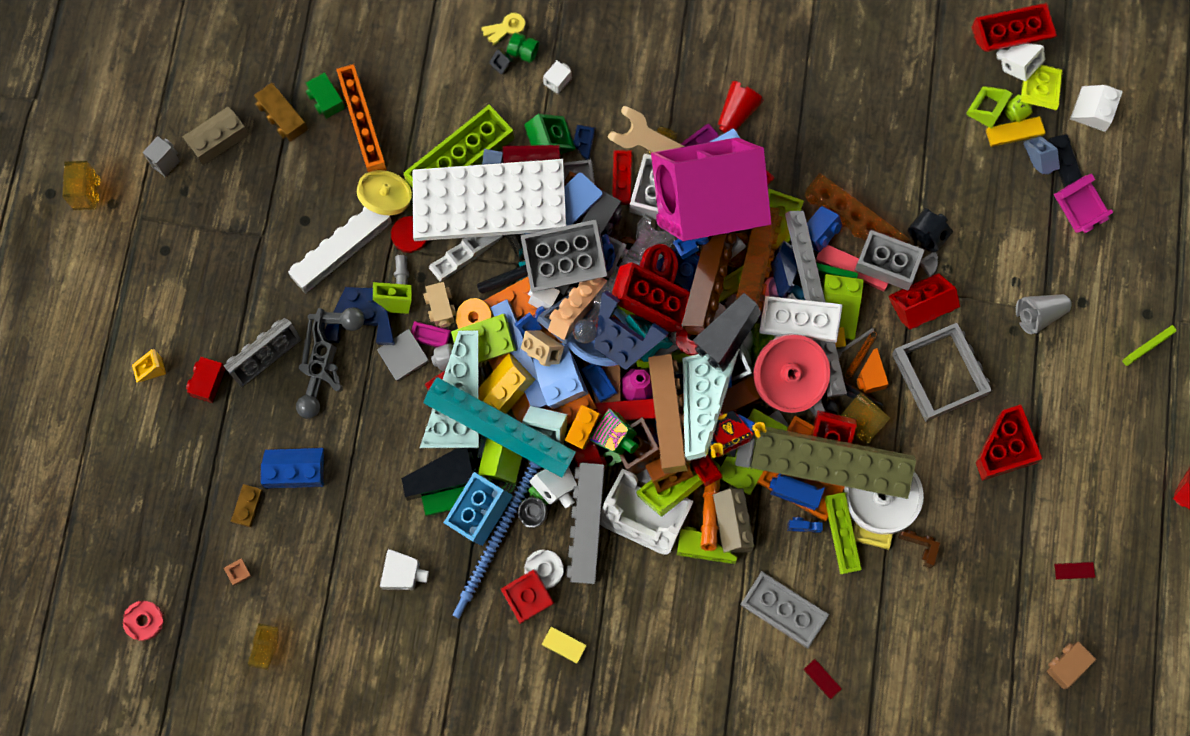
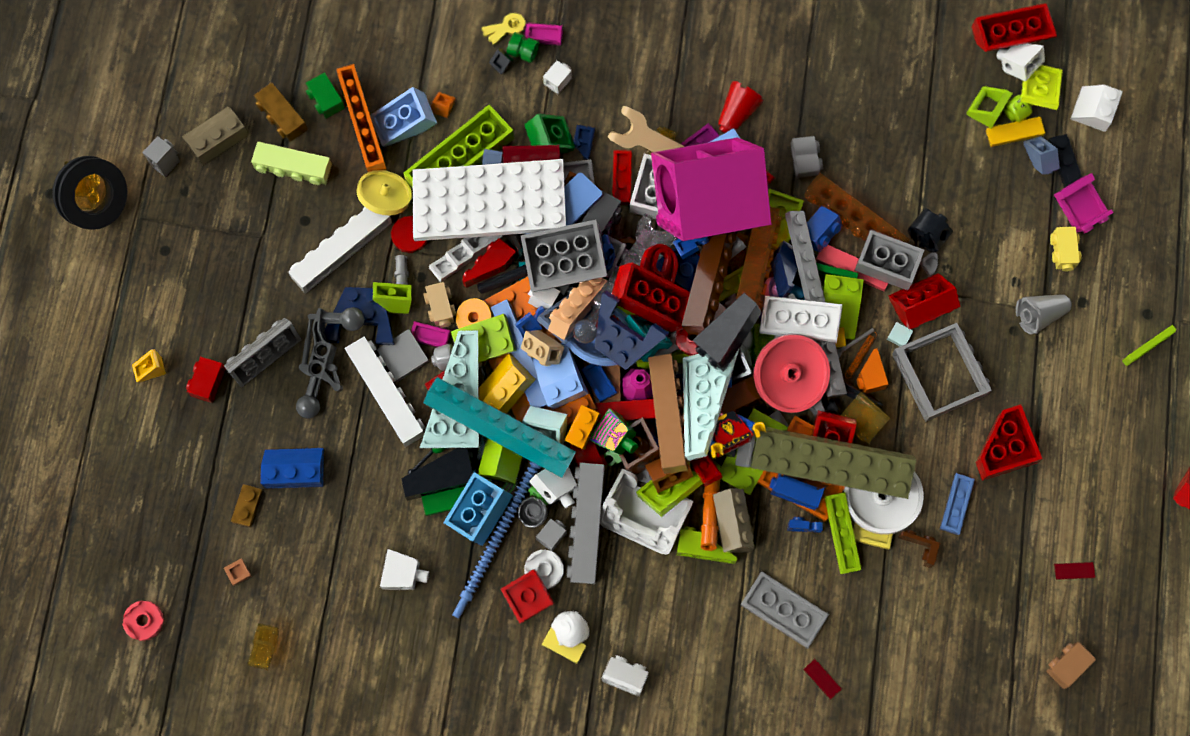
(67, 182): none -> black tyre
(291, 163): none -> yellowish green brick
(385, 392): none -> white brick
(403, 117): none -> light blue slope
(433, 450): none -> black hinge
(442, 104): none -> orange slope
(493, 262): none -> red slope
(544, 33): none -> dark pink tile
(551, 534): none -> light grey brick
(570, 628): none -> white hair
(624, 675): none -> white slope
(806, 157): none -> light grey brick
(899, 334): none -> light aqua tile
(957, 504): none -> medium blue tile
(1065, 248): none -> light yellow brick

